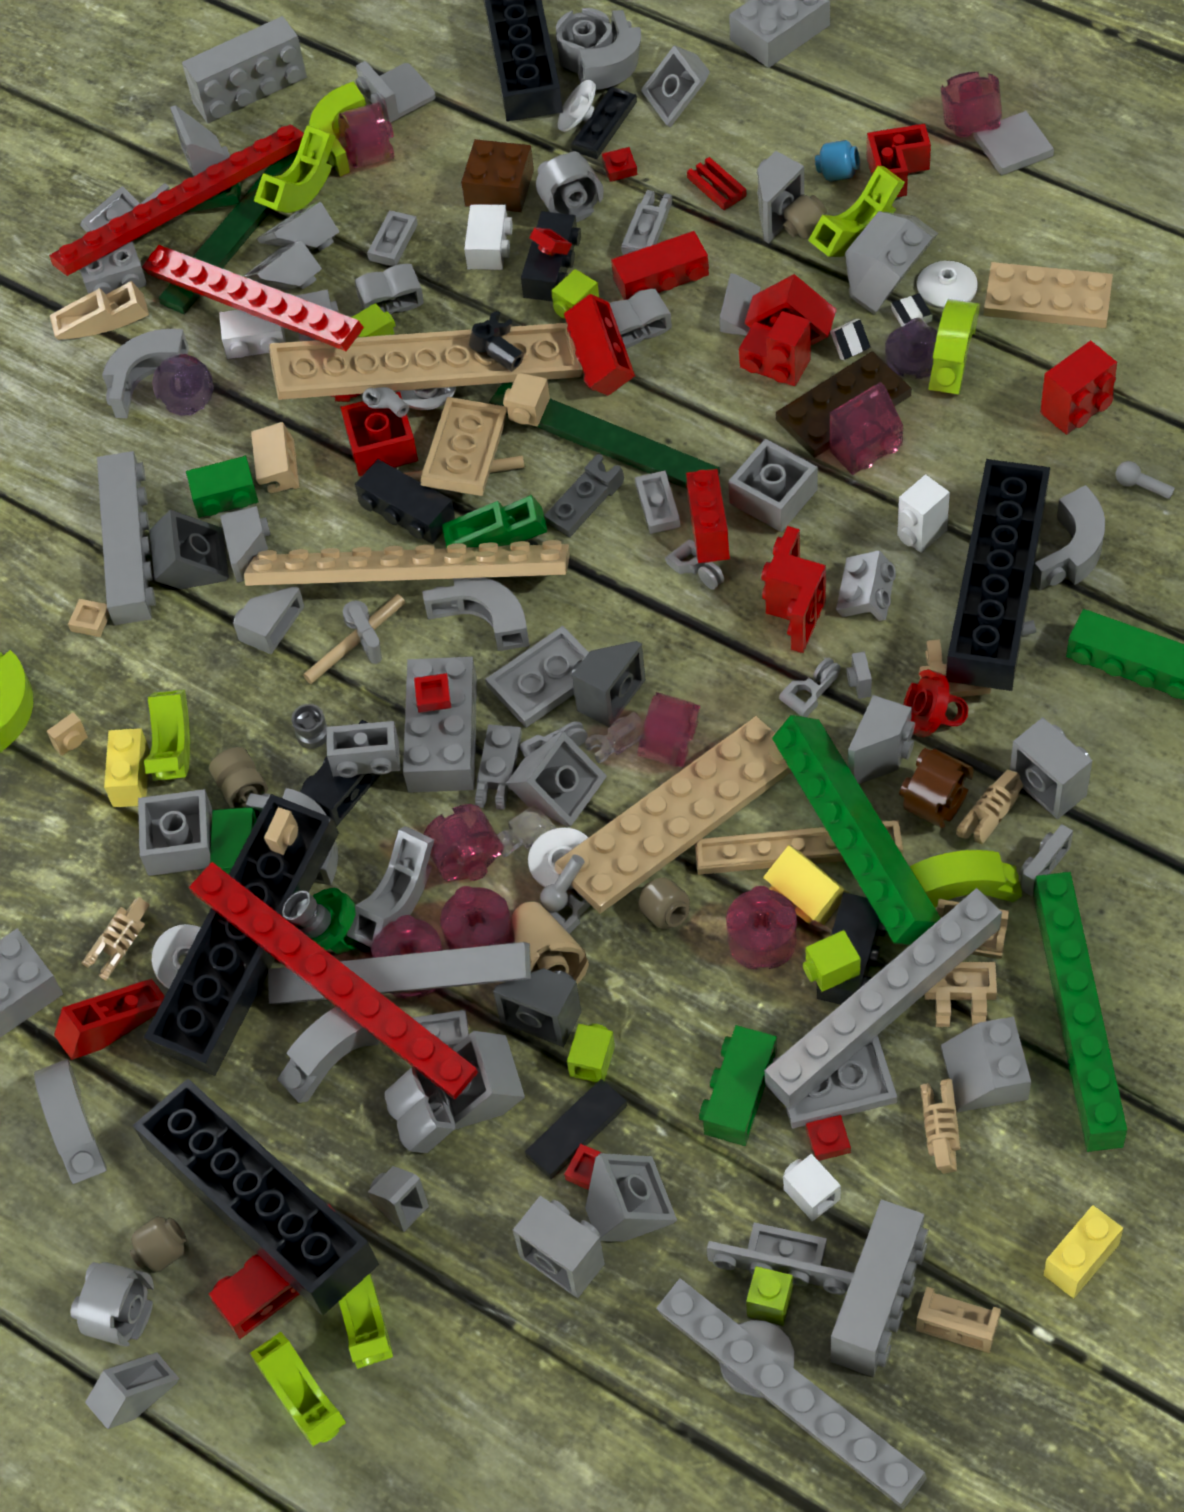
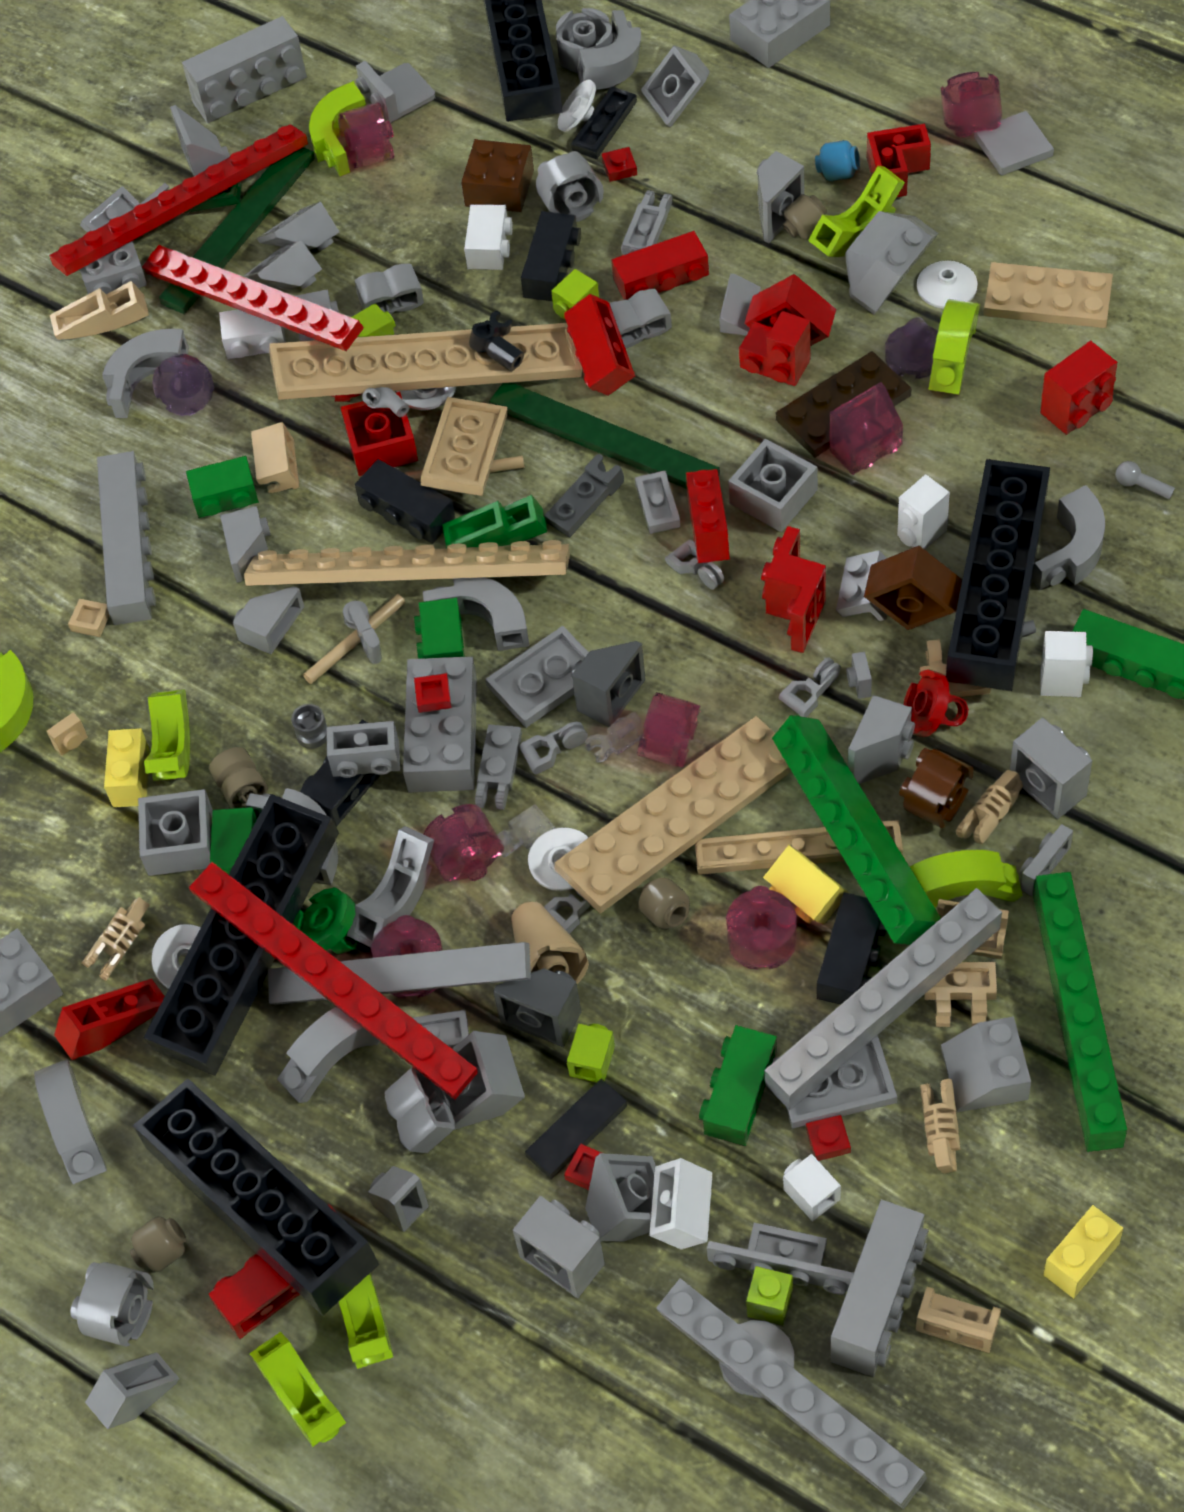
(187, 551): dark grey slope -> none
(281, 831): tan plate -> none
(303, 178): lime arch -> none
(306, 914): flat silver wheel -> none
(392, 238): light grey plate -> none
(440, 629): none -> green brick
(476, 919): clear pink brick -> none
(527, 399): tan brick -> none
(550, 241): red plate -> none
(555, 896): light grey bar -> none
(557, 779): light grey slope -> none
(681, 1204): none -> white brick
(721, 181): red tile -> none
(831, 961): lime brick -> none
(850, 339): tile -> none
(911, 308): tile -> none
(913, 588): none -> reddish brown brick
(1065, 663): none -> white brick

